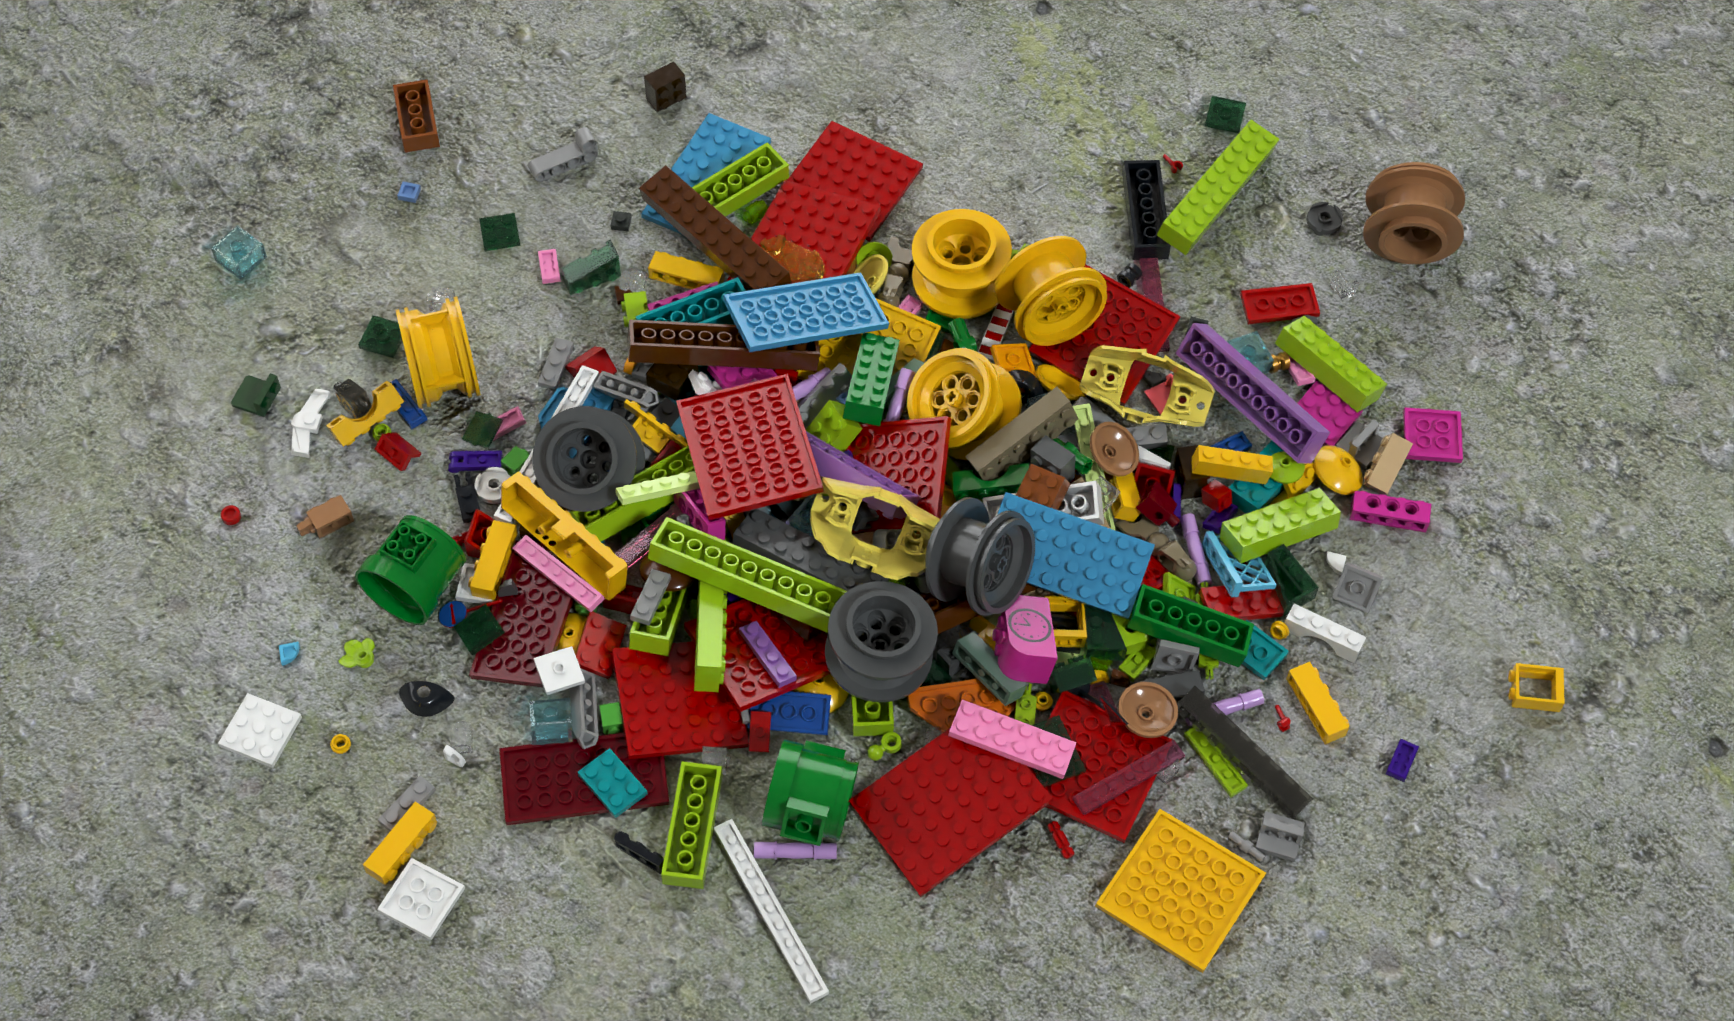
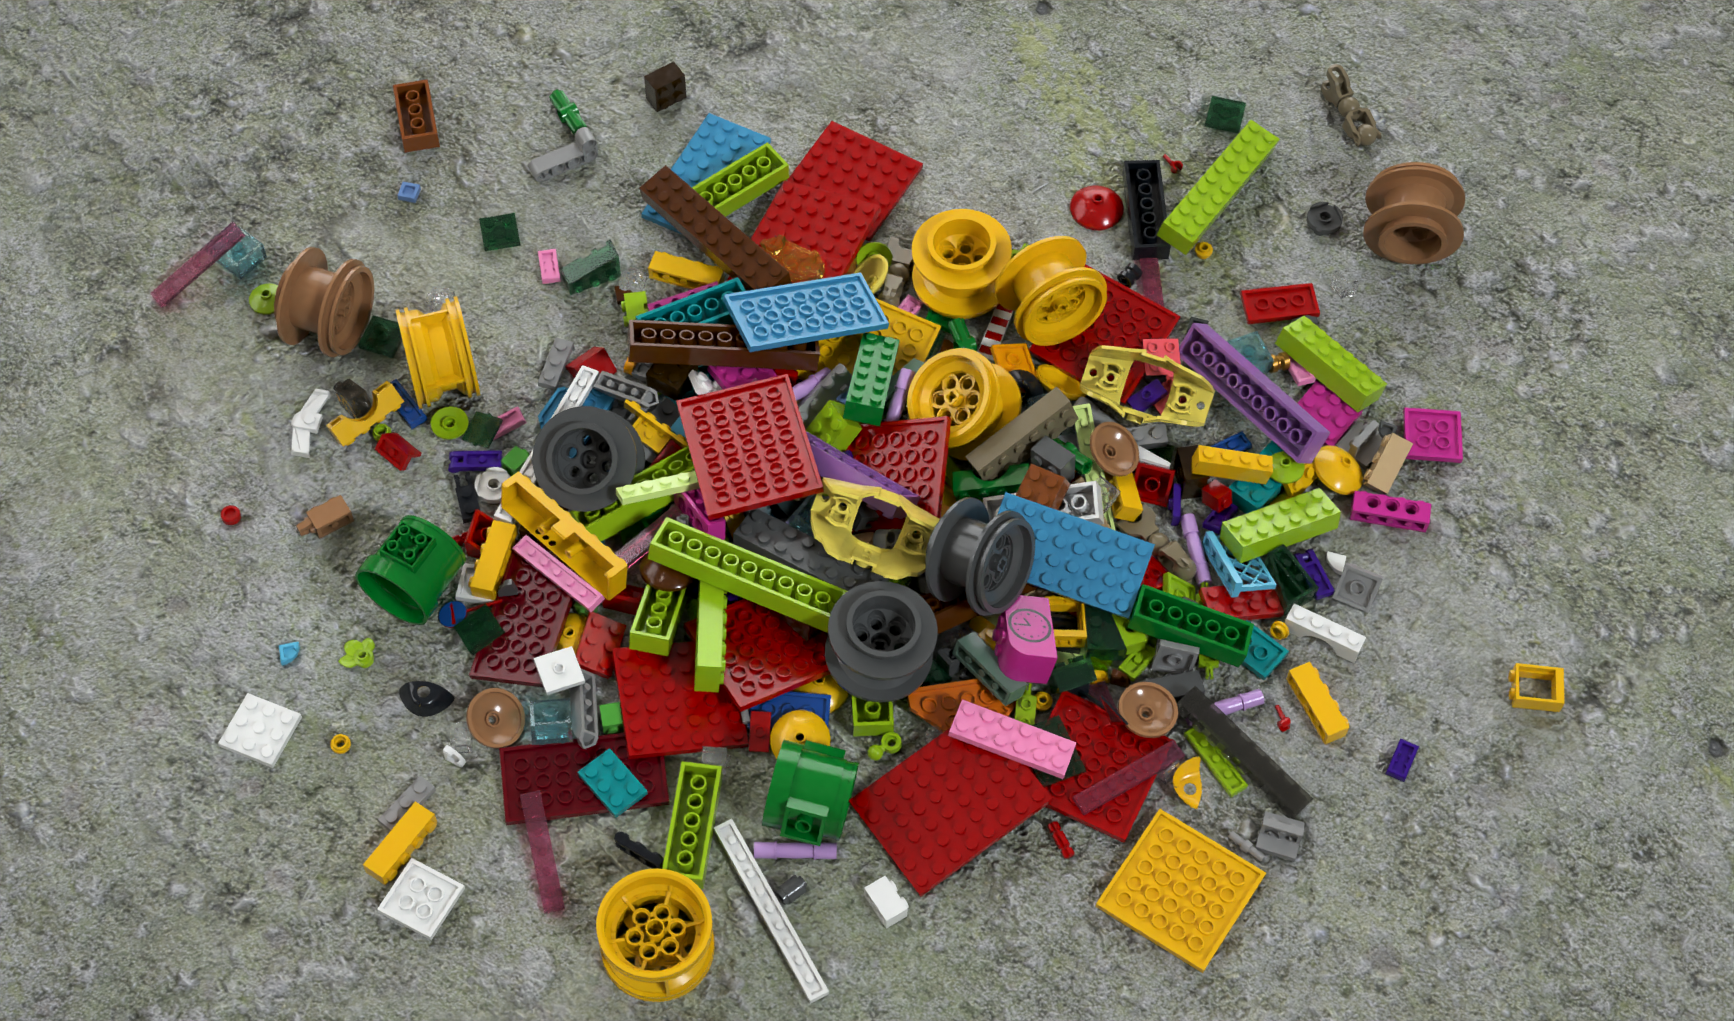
(197, 264): none -> clear pink tile
(256, 394): dark green bracket -> none
(260, 302): none -> lime dish
(324, 302): none -> medium nougat wheel
(446, 417): none -> lime dish
(506, 713): none -> medium nougat dish
(542, 852): none -> clear pink tile
(567, 111): none -> green piece
(621, 221): pearl dark grey plate -> none
(624, 905): none -> yellow wheel
(650, 597): light grey plate -> none
(754, 211): clear neon green brick -> none
(767, 654): medium lavender plate -> none
(791, 889): none -> dark grey brick
(796, 723): none -> yellow dish
(886, 901): none -> white brick
(1093, 213): none -> red dish
(1147, 396): none -> dark purple plate
(1158, 505): dark red torso -> none
(1160, 348): none -> coral hinge
(1188, 773): none -> yellow piece
(1203, 254): none -> yellow plate
(1316, 572): none -> dark purple plate
(1341, 96): none -> dark tan piece
(1386, 428): none -> dark grey tile

